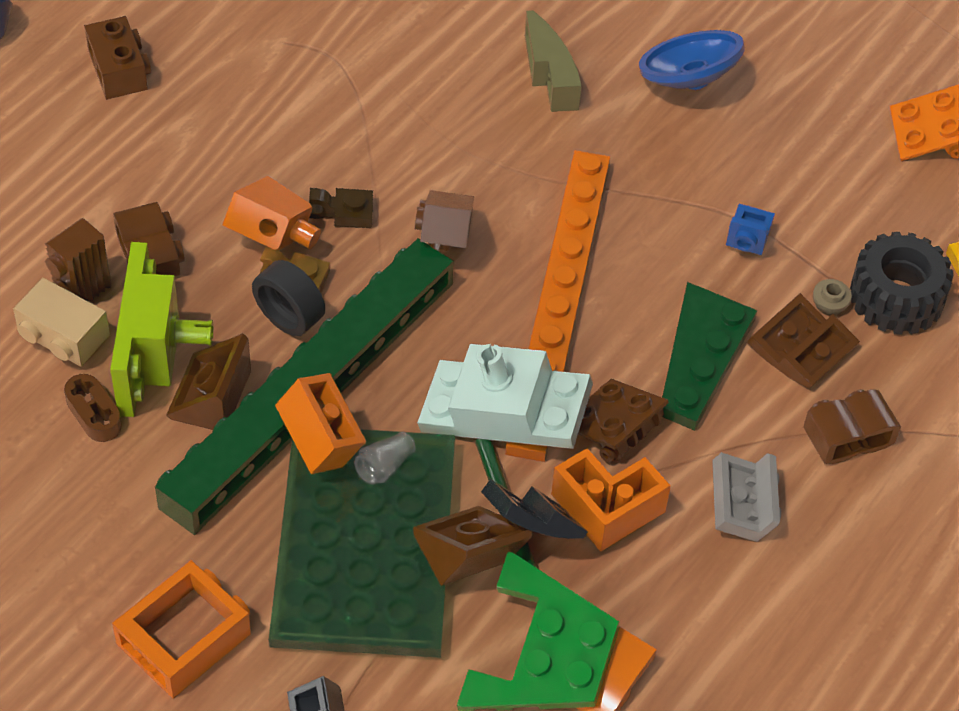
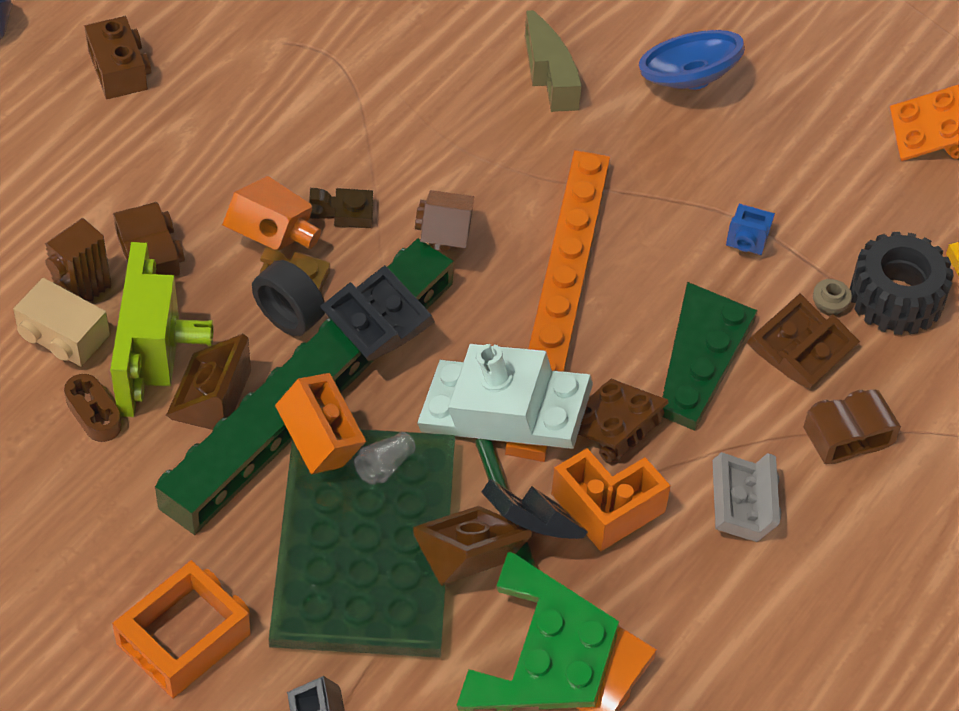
(377, 314): none -> black slope

